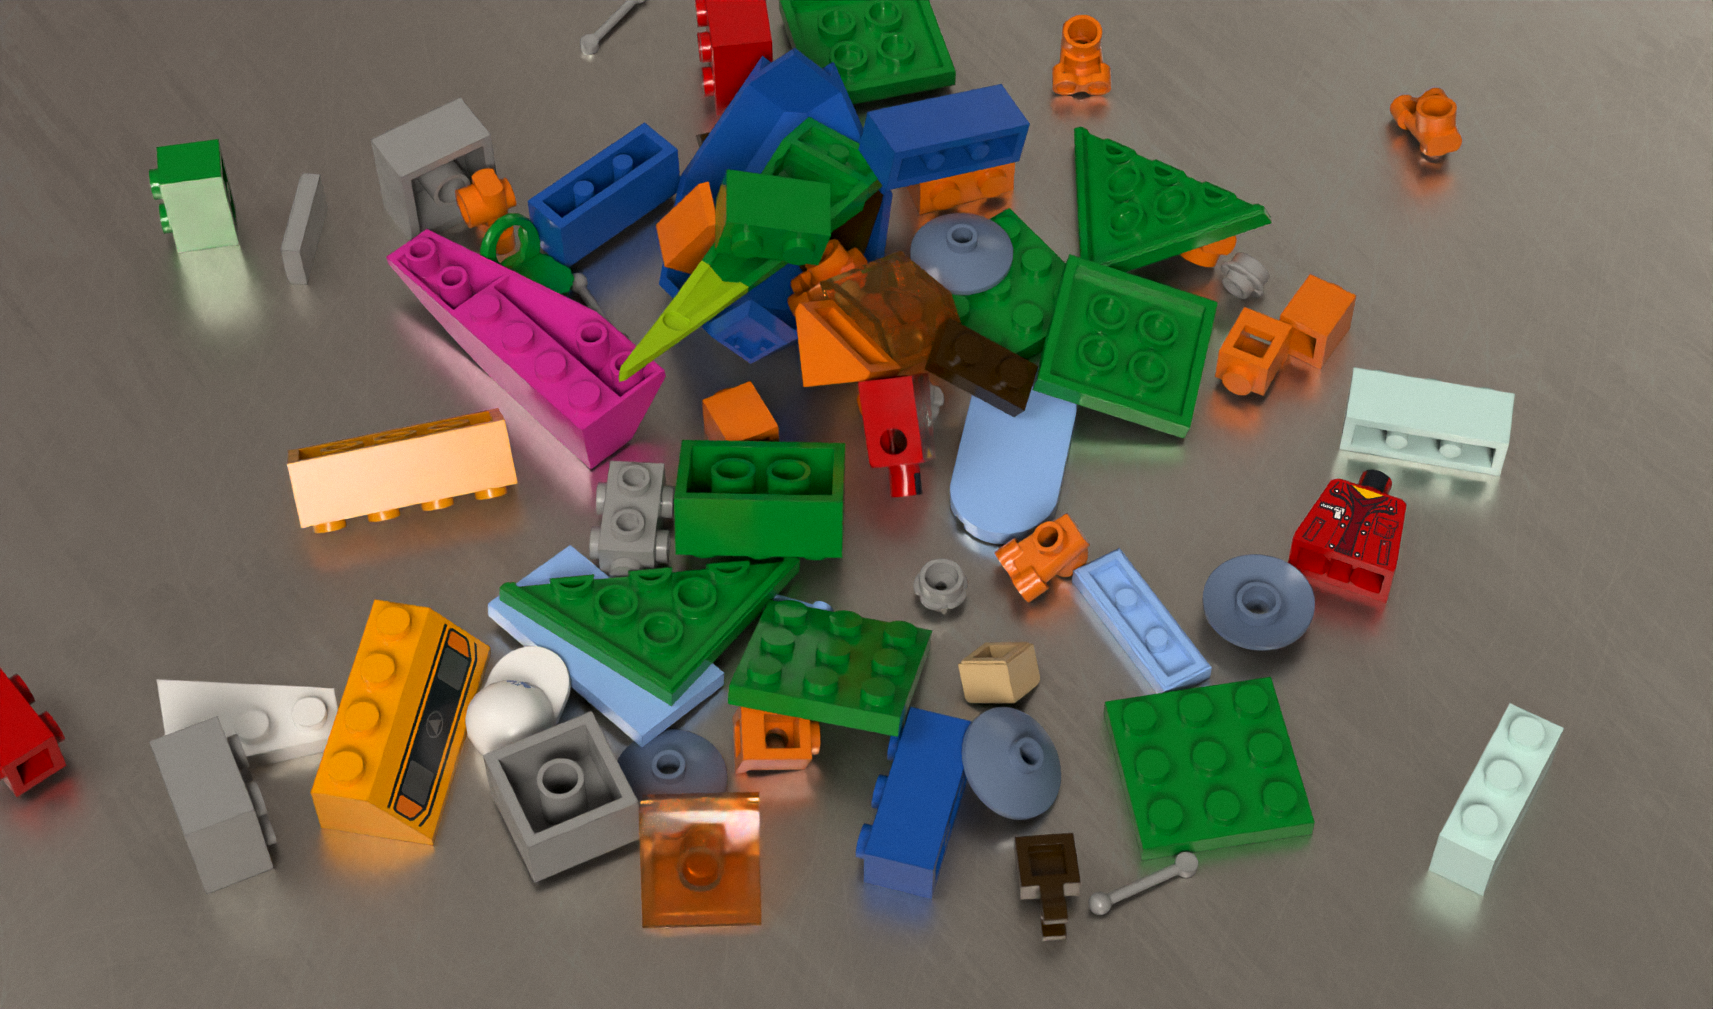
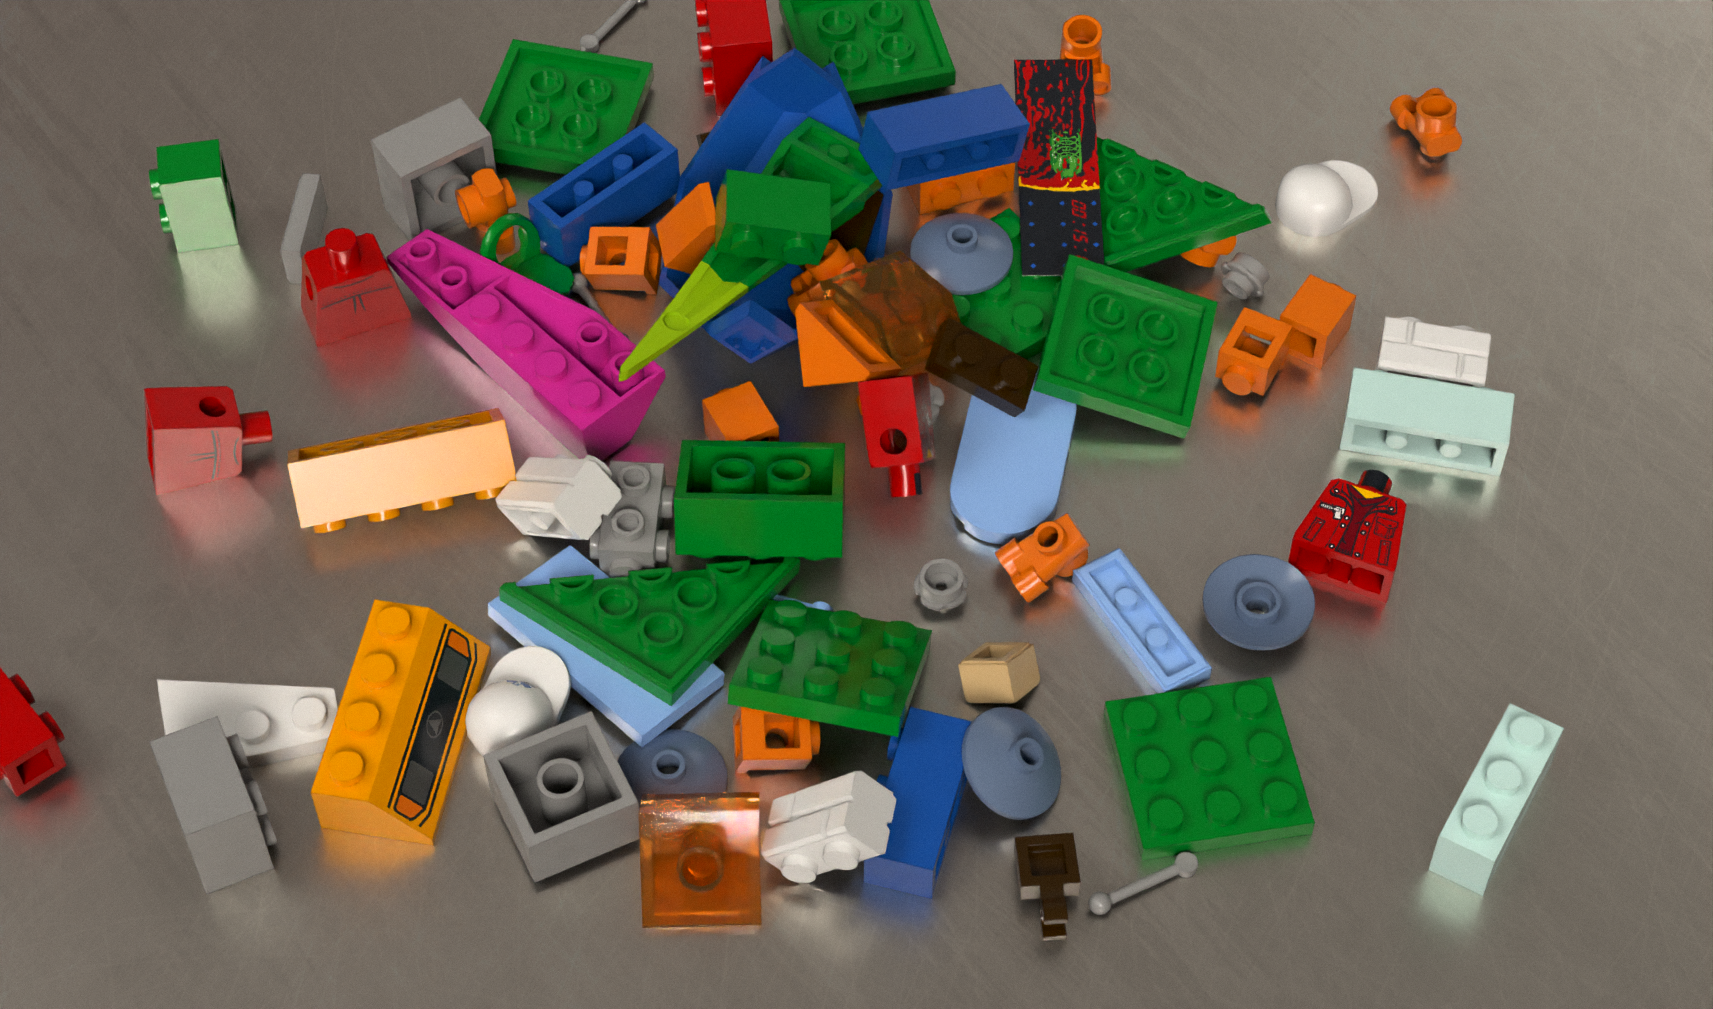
(198, 435): none -> red torso
(349, 288): none -> red torso
(559, 497): none -> white brick
(562, 105): none -> green plate
(614, 245): none -> orange brick
(828, 826): none -> white brick
(1058, 165): none -> black sticker
(1325, 197): none -> white cap
(1434, 351): none -> white brick

